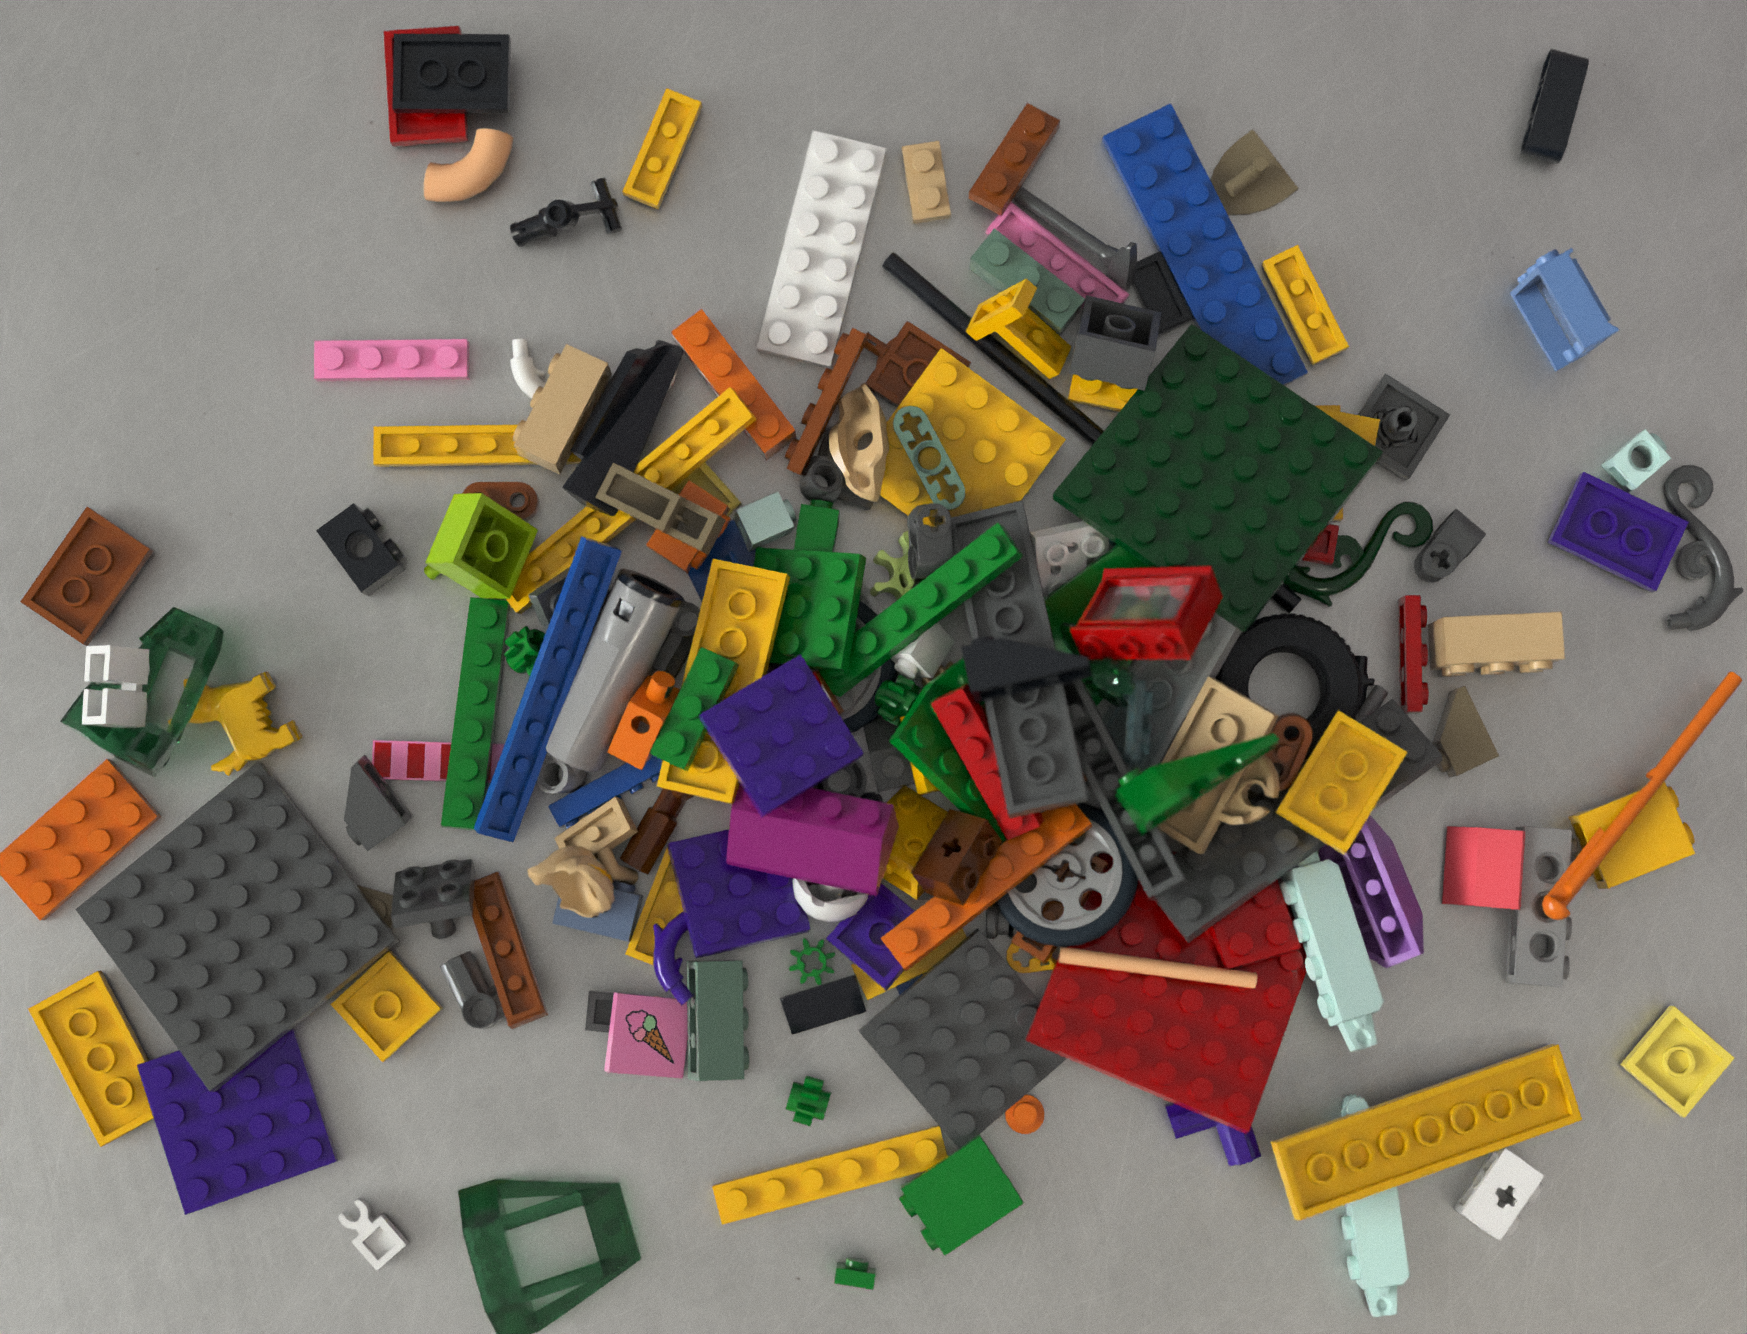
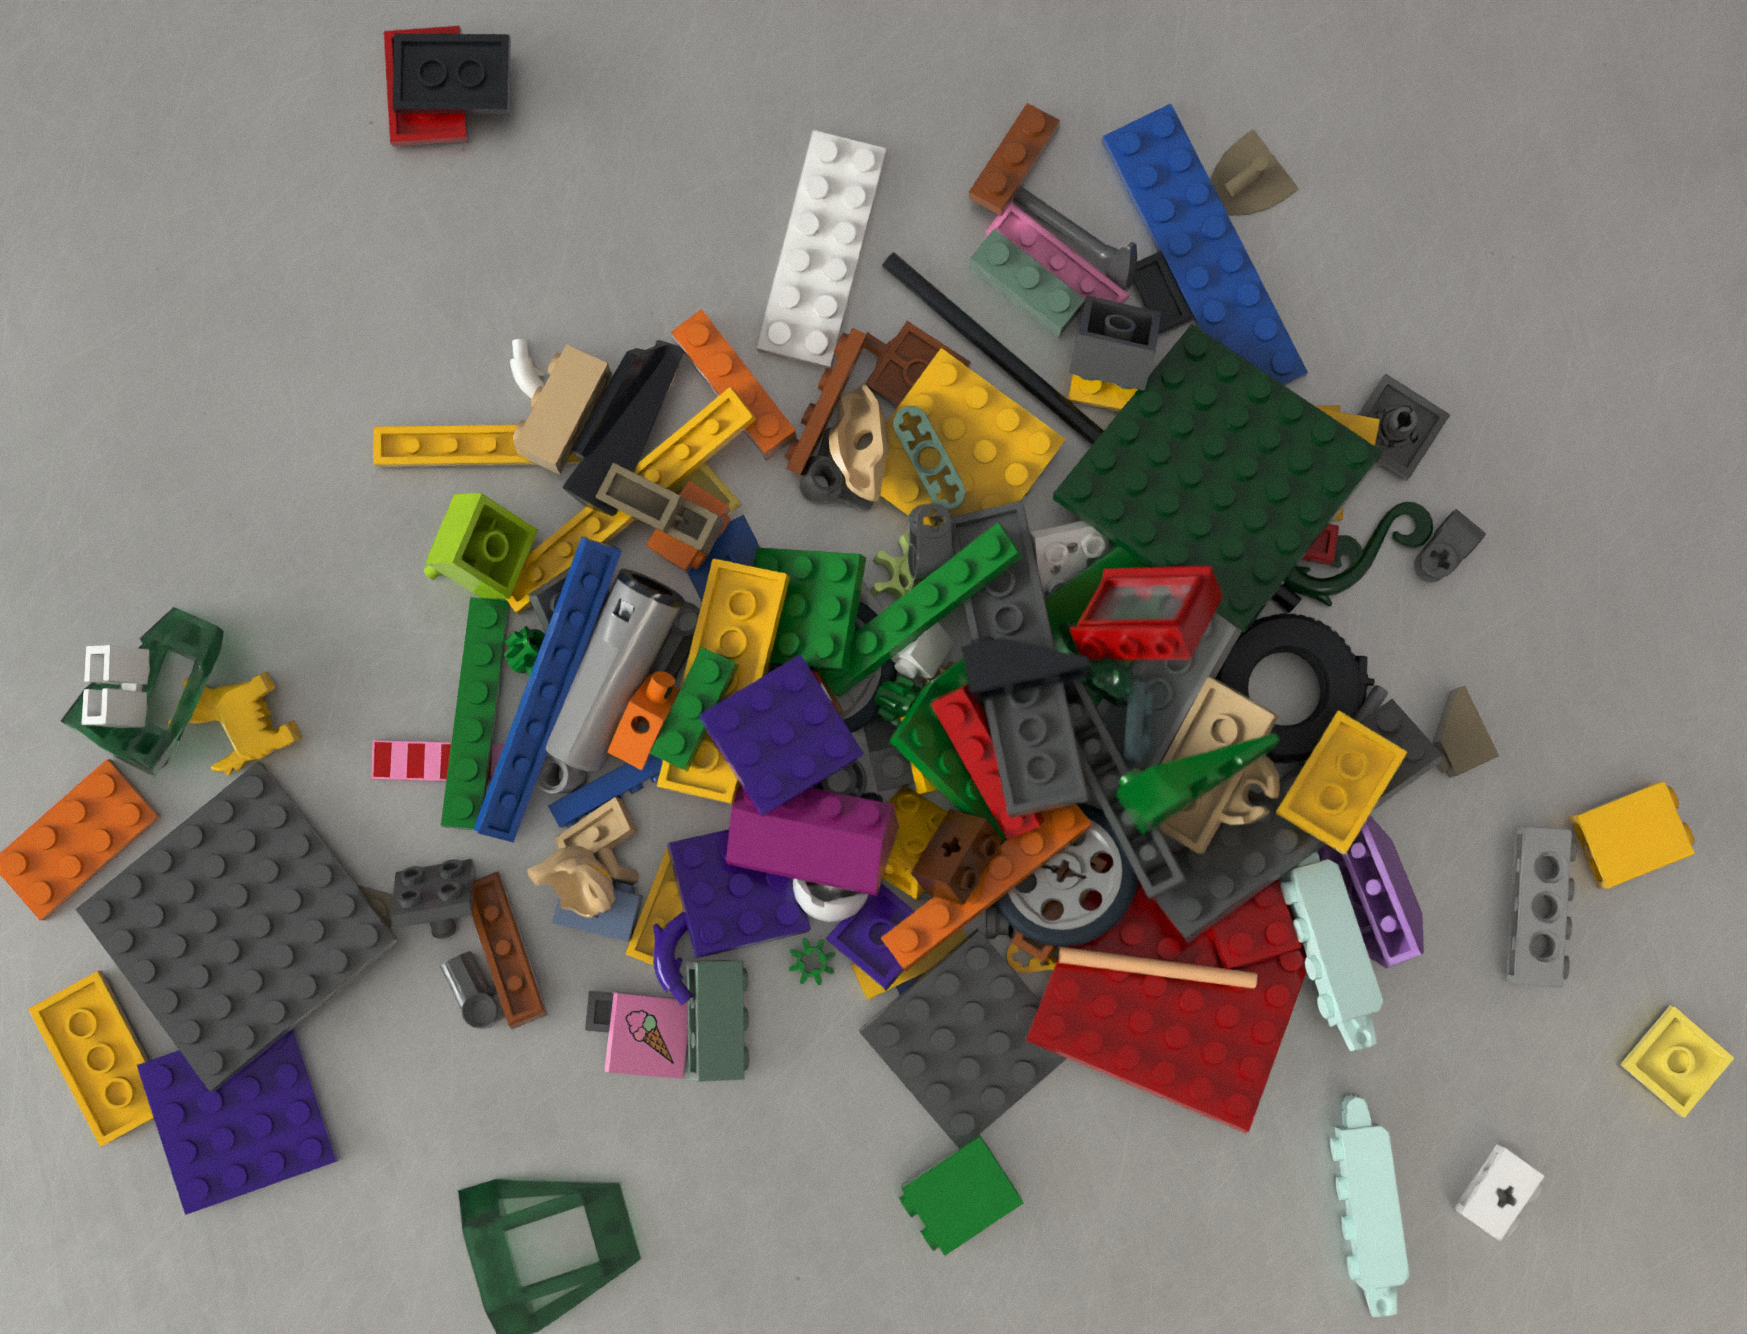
(87, 576): dark orange plate -> none
(342, 537): black brick -> none
(371, 806): dark grey slope -> none
(377, 1238): white plate -> none
(386, 1006): yellow plate -> none
(391, 360): bright pink plate -> none
(473, 172): light nougat cylinder -> none
(503, 494): dark orange plate -> none
(565, 215): black pin -> none
(654, 830): reddish brown piece -> none
(662, 148): yellow plate -> none
(765, 520): light aqua brick -> none
(808, 1100): green gear -> none
(817, 527): green brick -> none
(823, 1004): black slope -> none
(829, 1174): yellow plate -> none
(855, 1273): green plate -> none
(926, 182): tan plate -> none
(1021, 328): yellow bracket -> none
(1025, 1115): orange plate -> none
(1237, 1146): dark purple piece -> none
(1290, 751): dark orange plate -> none
(1305, 305): yellow plate -> none
(1412, 654): red plate -> none
(1425, 1131): yellow plate -> none
(1483, 867): coral slope -> none
(1496, 643): tan brick -> none
(1554, 106): black beam -> none
(1562, 308): medium blue window -> none
(1602, 842): orange bar -> none
(1618, 532): dark purple plate -> none
(1622, 468): light aqua brick -> none
(1688, 560): dark grey plant -> none

